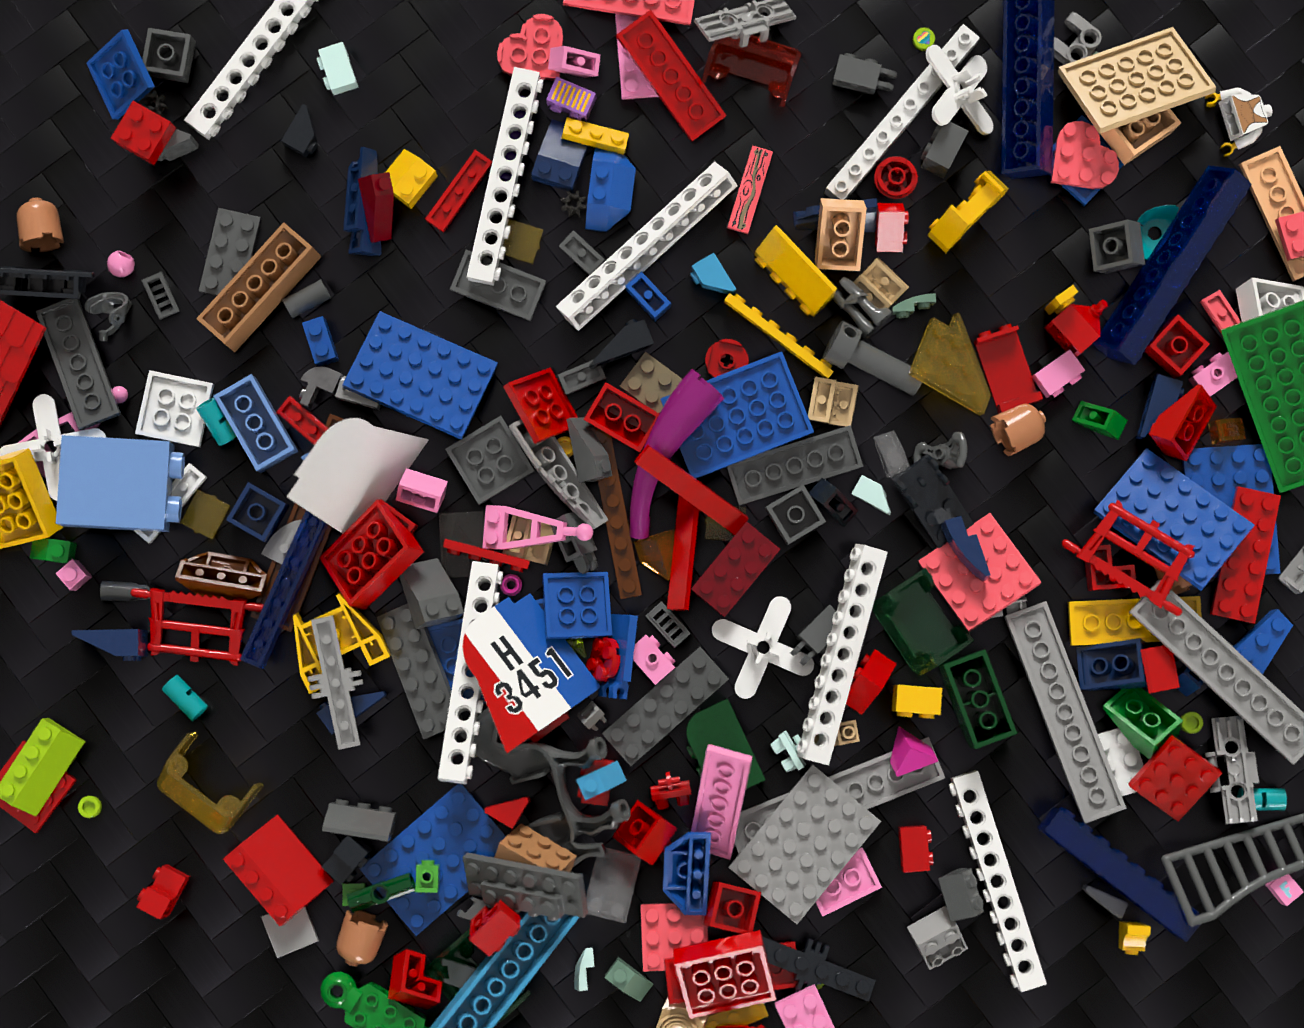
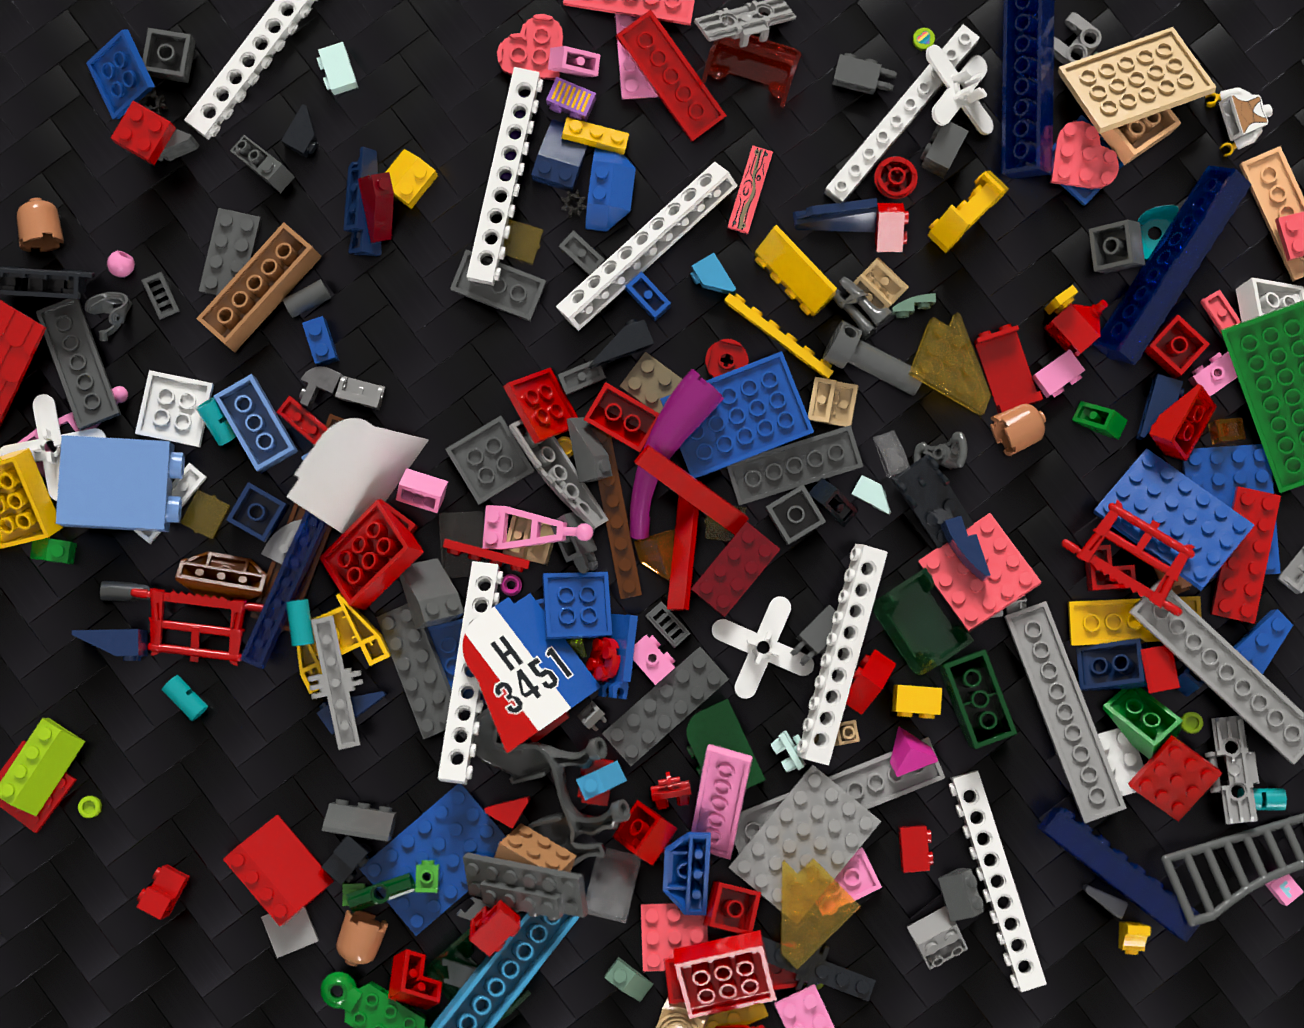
(74, 575): bright pink brick -> none
(216, 817): clear yellow windscreen -> none
(262, 163): none -> dark grey slope
(300, 622): none -> teal pin
(420, 375): blue plate -> none
(459, 191): red plate -> none
(586, 960): light aqua slope -> none
(810, 910): none -> clear yellow wing
(840, 234): light nougat brick -> none

